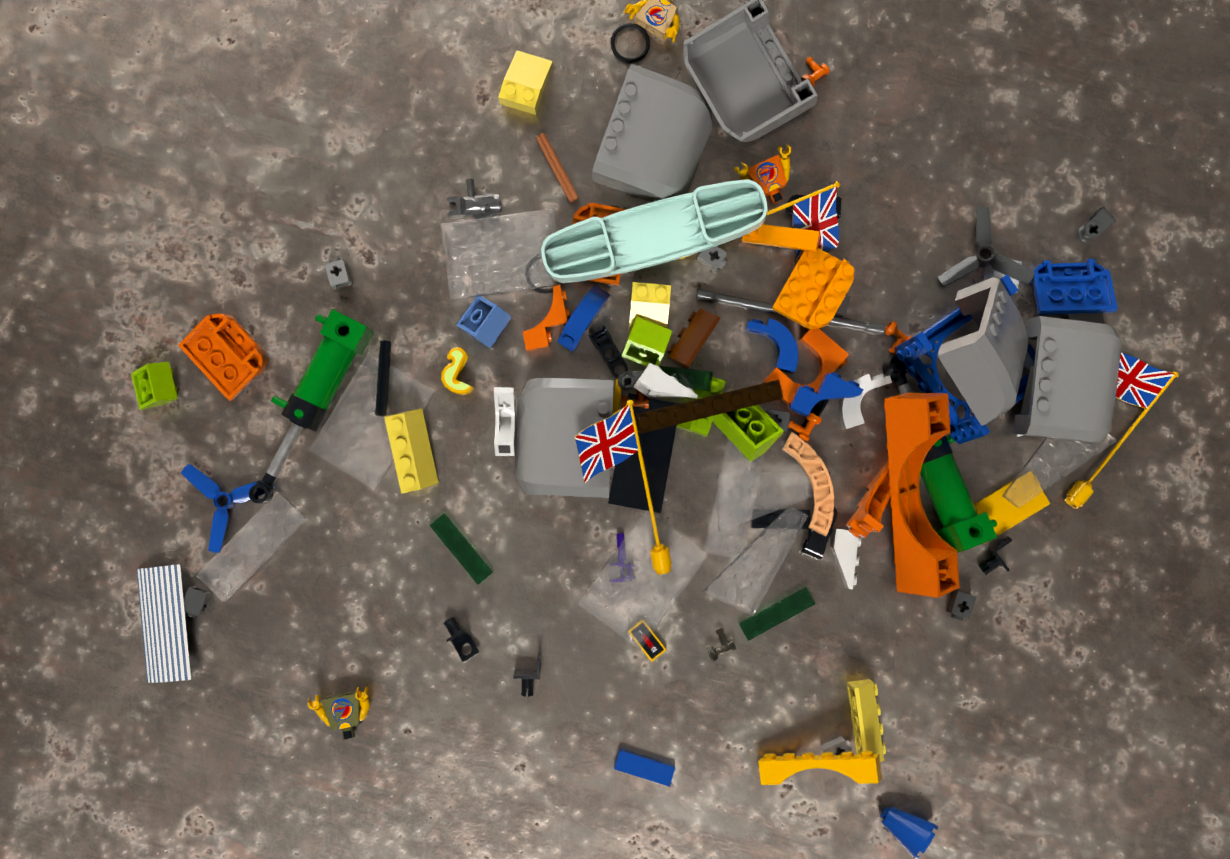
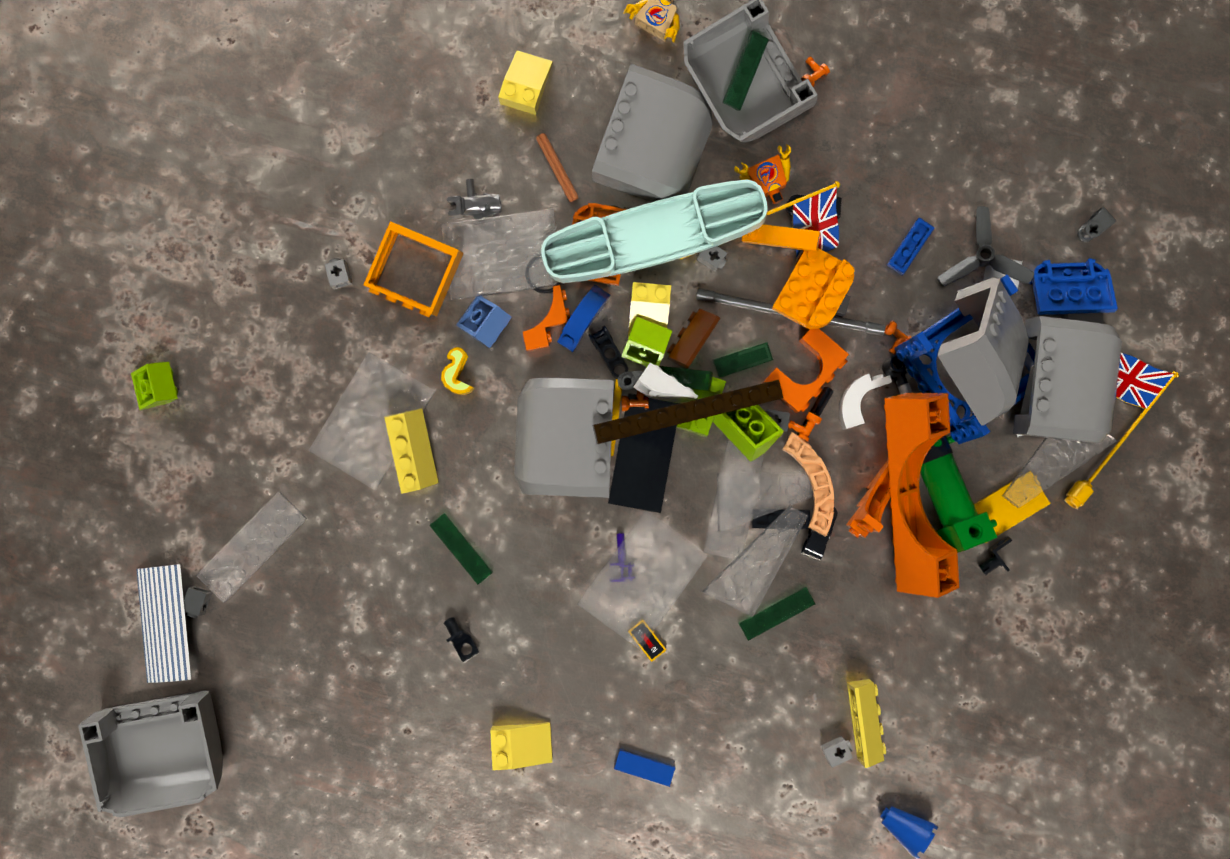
(153, 754): none -> light grey slope
(213, 491): blue piece -> none
(225, 353): orange plate -> none
(316, 388): green piece -> none
(342, 710): torso -> none
(382, 257): none -> light orange window
(383, 378): black axle -> none
(505, 421): white arch -> none
(520, 745): none -> light yellow slope
(527, 677): black bracket -> none
(610, 444): flag -> none
(633, 26): black tyre -> none
(726, 645): clear smoke piece -> none
(742, 360): none -> clear green tile
(745, 70): none -> clear green tile
(783, 339): blue arch -> none
(830, 388): blue arch -> none
(844, 550): white slope -> none
(860, 767): yellow arch -> none
(910, 246): none -> blue tile
(961, 598): dark grey brick -> none

